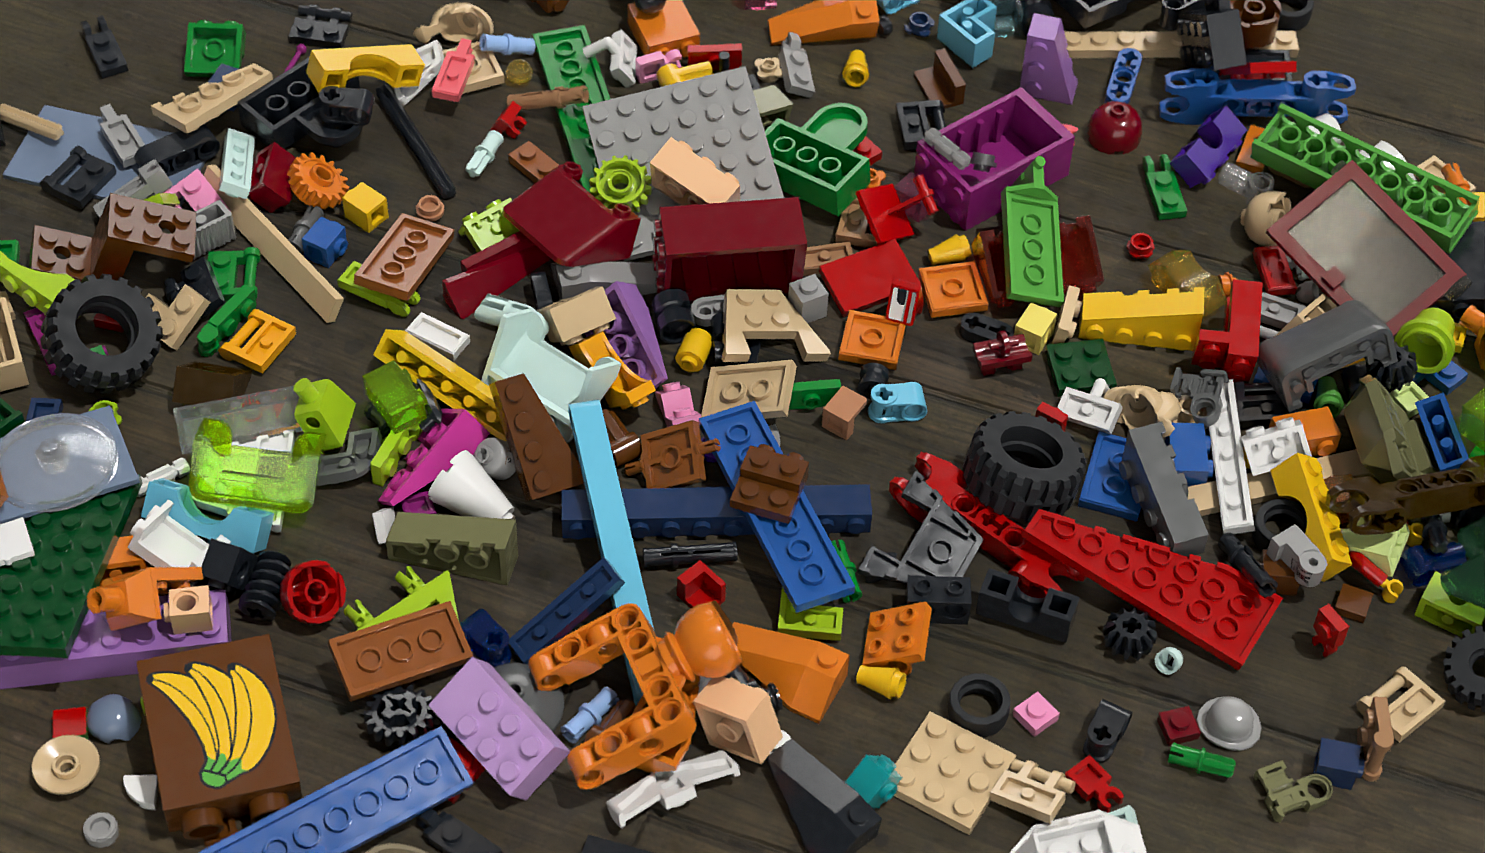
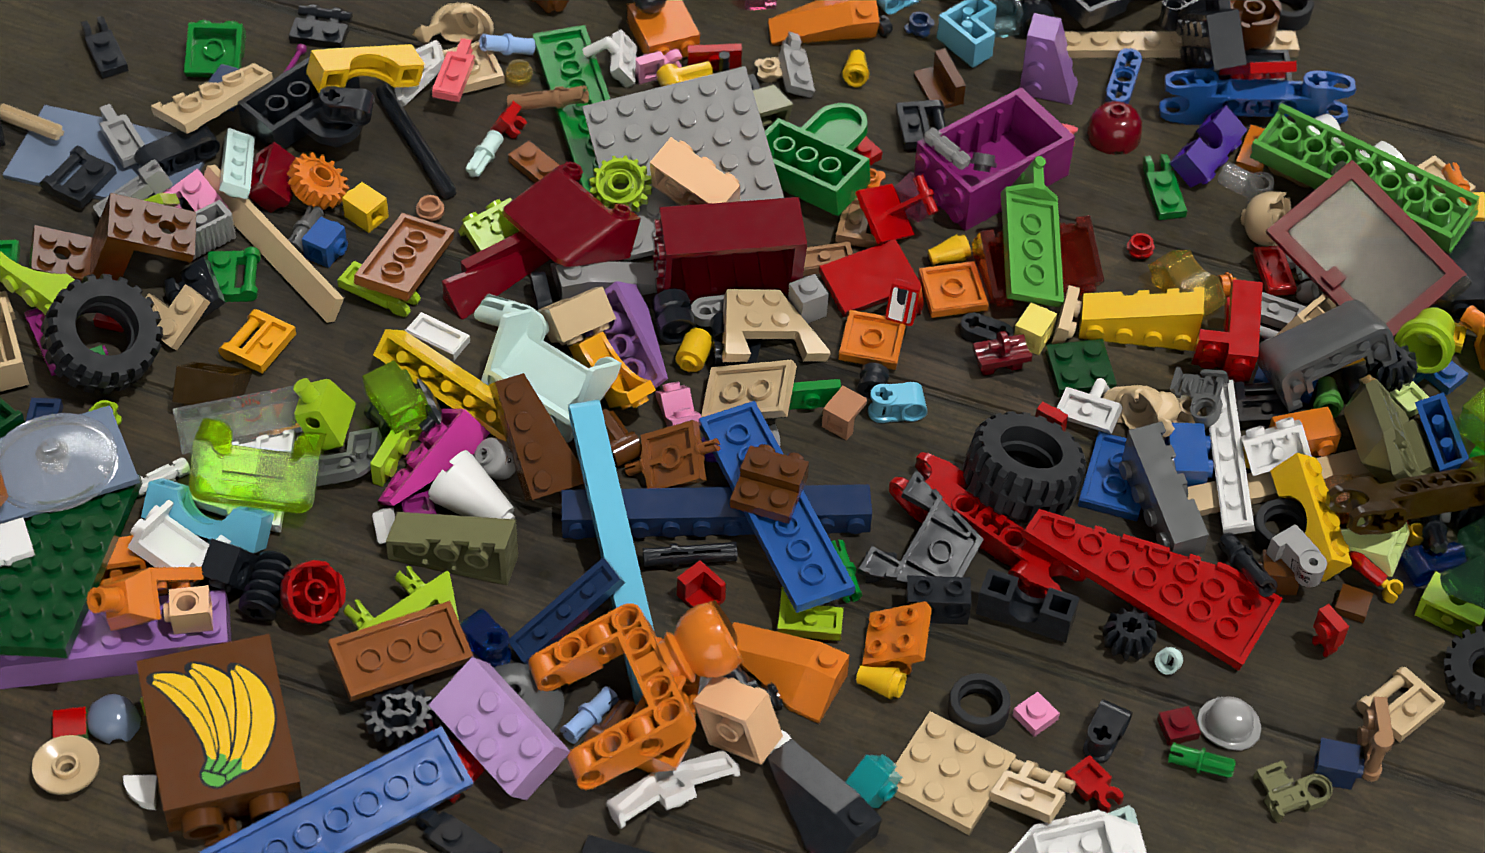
(101, 830): light grey tile -> none
(226, 320): green hinge -> none

